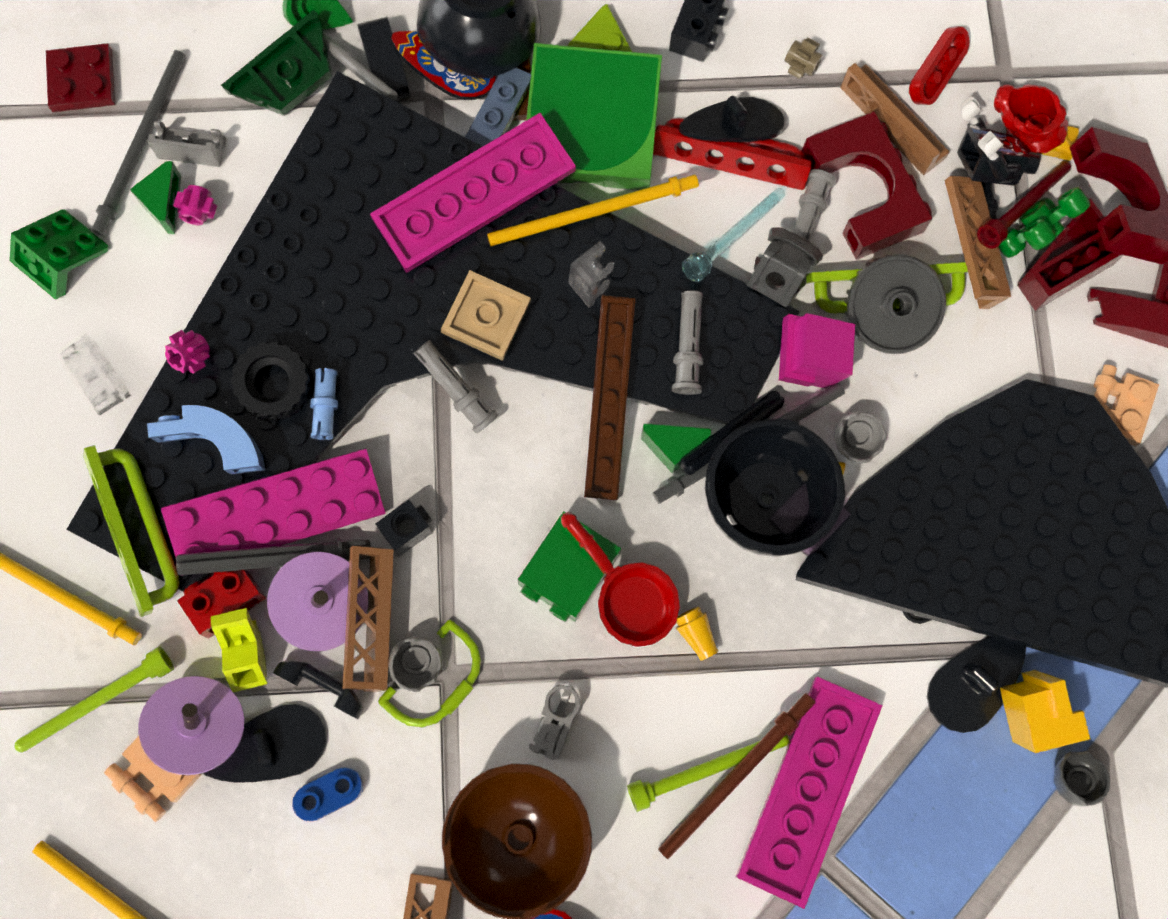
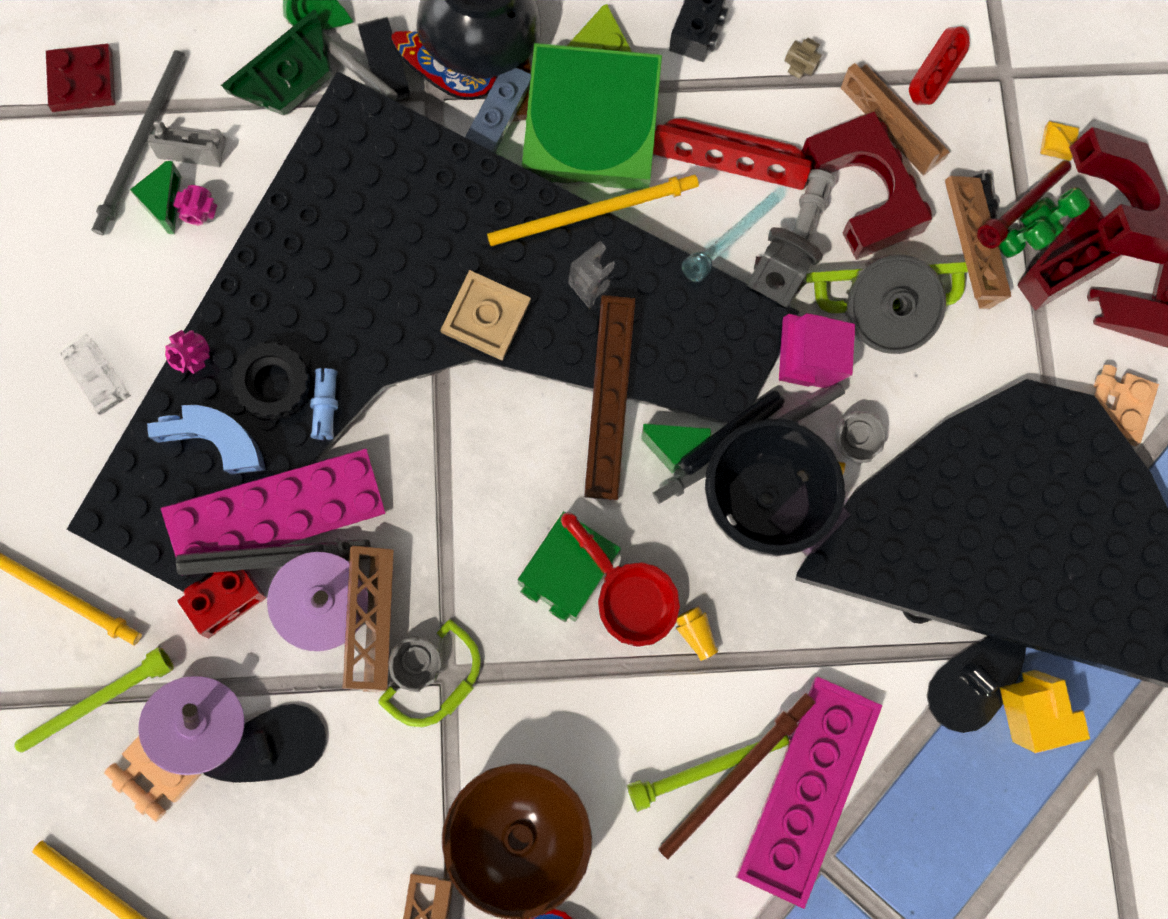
(52, 248): green bracket -> none
(143, 599): lime piece -> none
(241, 649): neon yellow brick -> none
(294, 671): black bar -> none
(327, 794): blue plate -> none
(403, 542): black brick -> none
(464, 397): light grey pin -> none
(473, 192): dark pink plate -> none
(554, 728): light grey piece -> none
(688, 358): light grey pin -> none
(734, 121): black shield -> none
(992, 154): black torso -> none
(1032, 116): red piece -> none
(1081, 779): dark grey hair -> none

